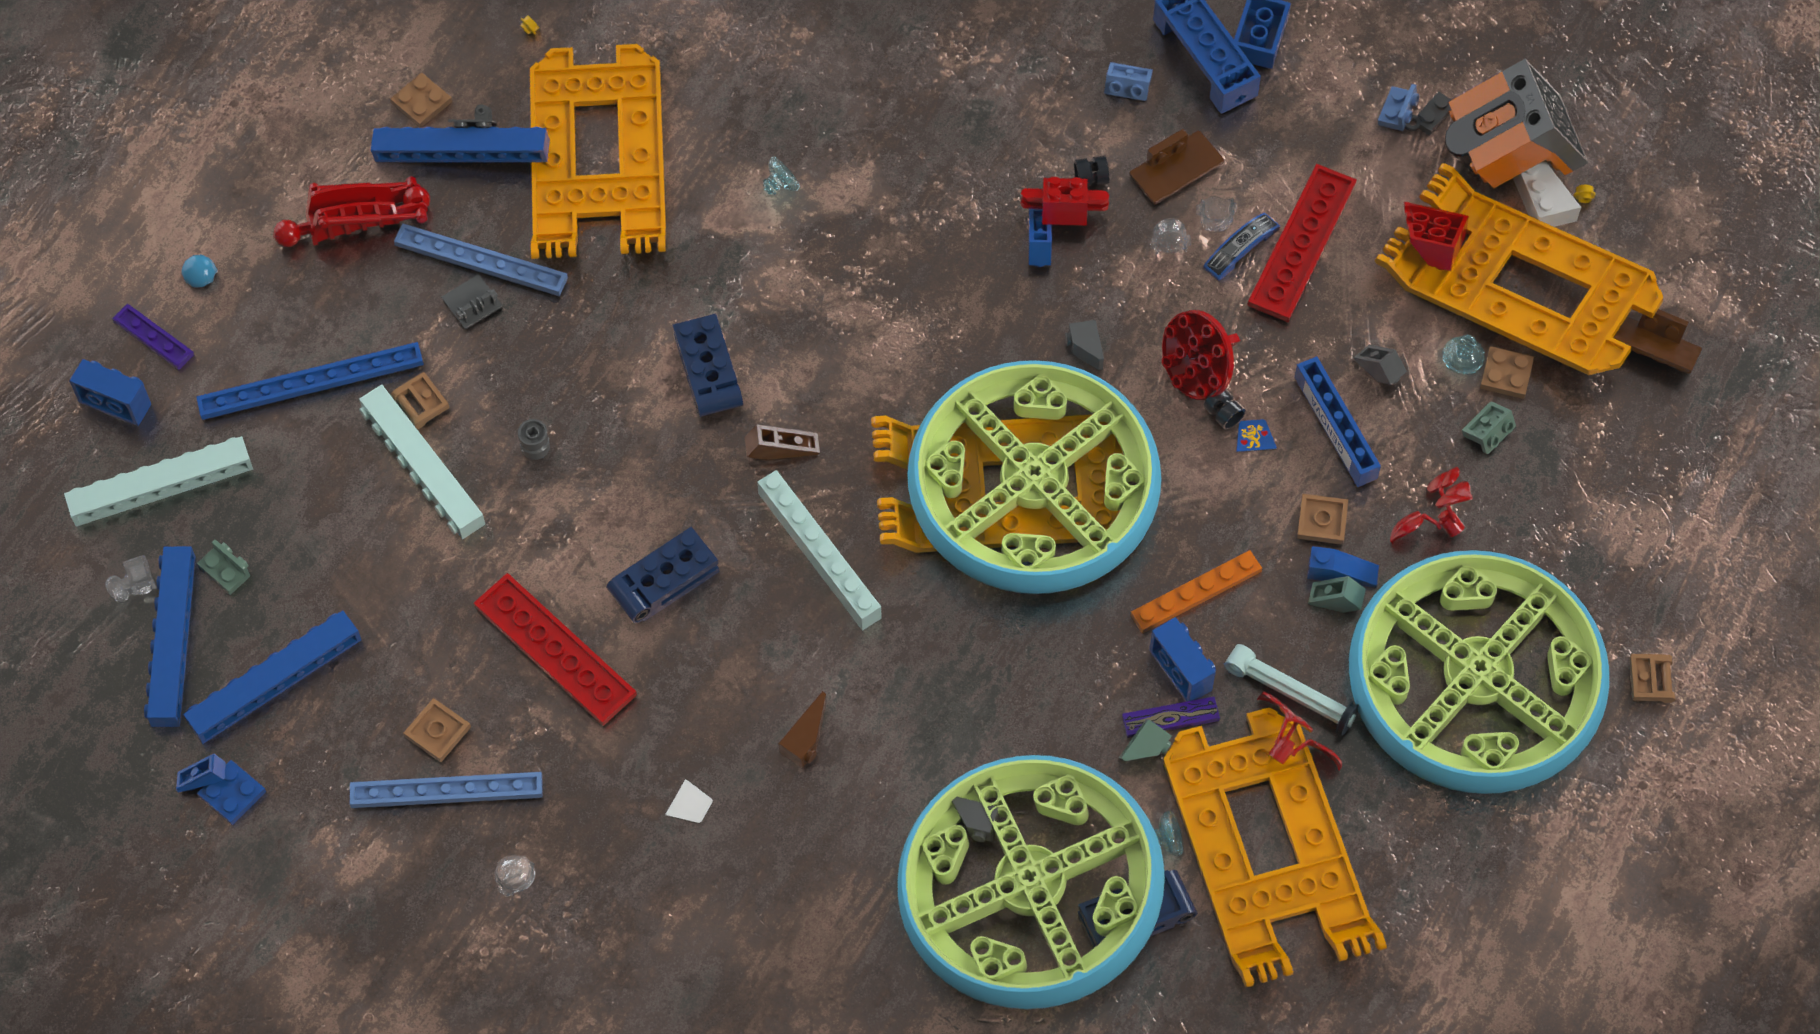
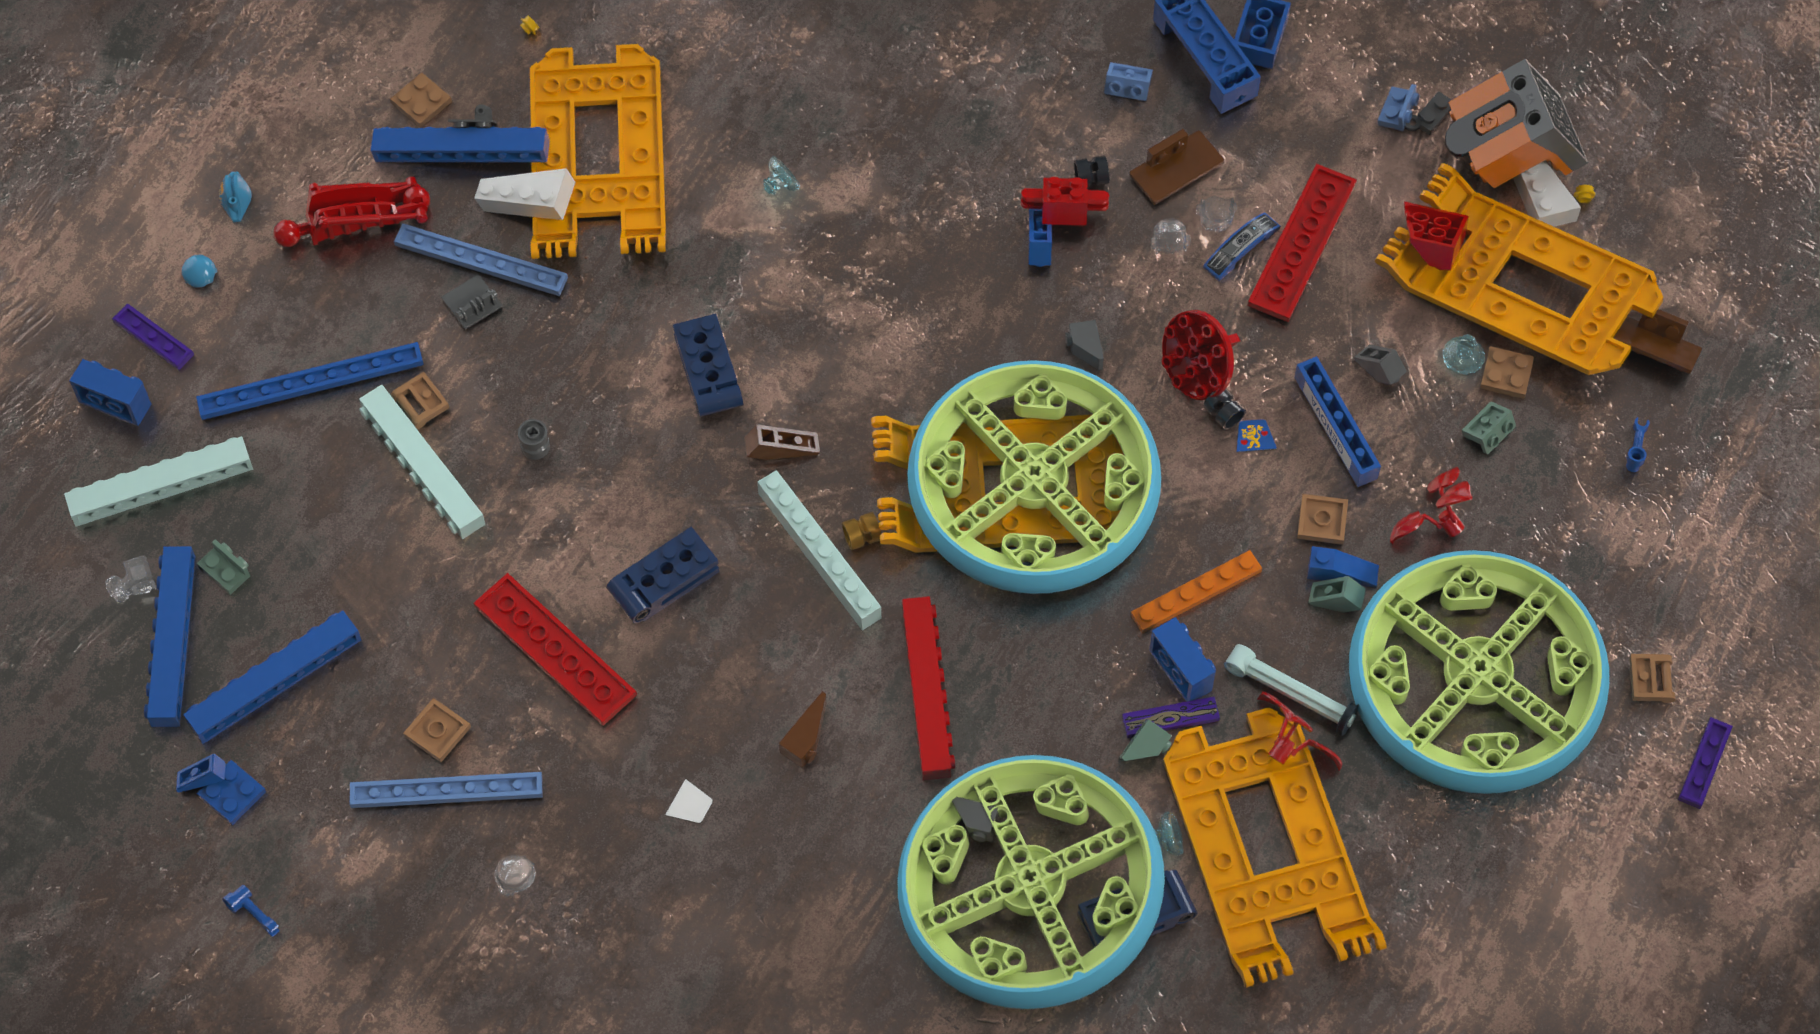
(235, 196): none -> dark azure hat
(240, 899): none -> blue brick
(528, 194): none -> white wedge
(861, 530): none -> pearl gold wheel
(926, 688): none -> red brick
(1637, 455): none -> blue brick
(1705, 763): none -> dark purple tile

